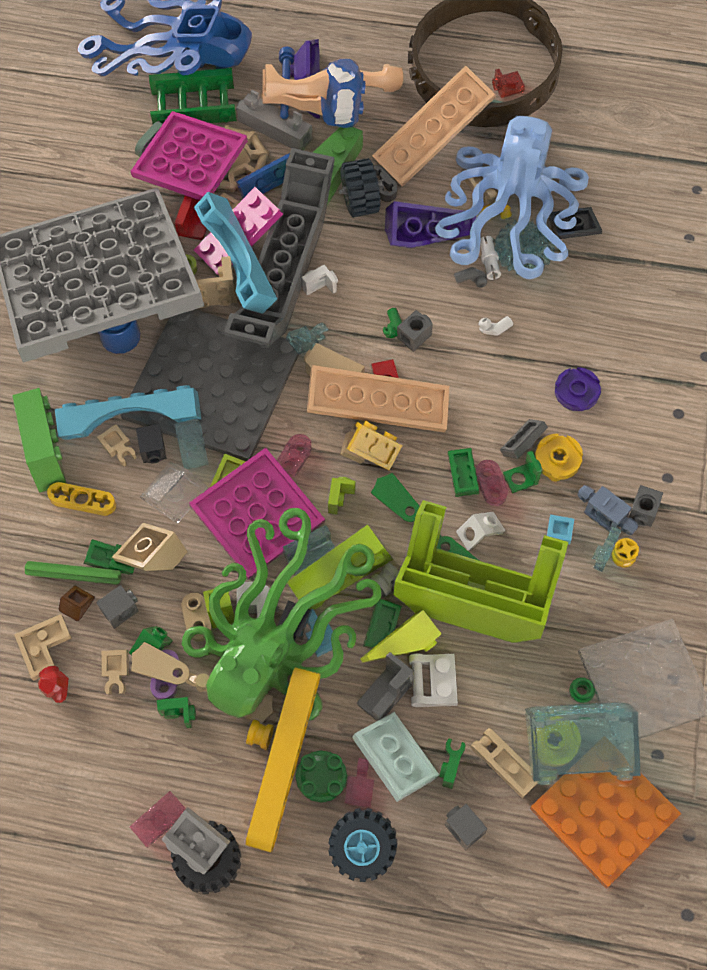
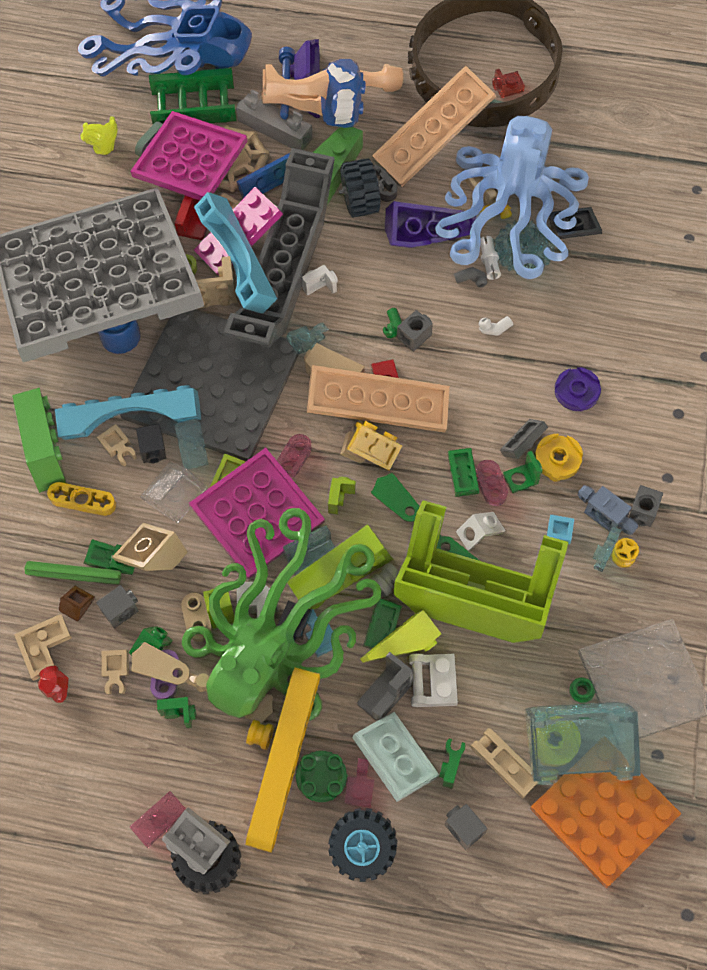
(100, 136): none -> neon yellow hair

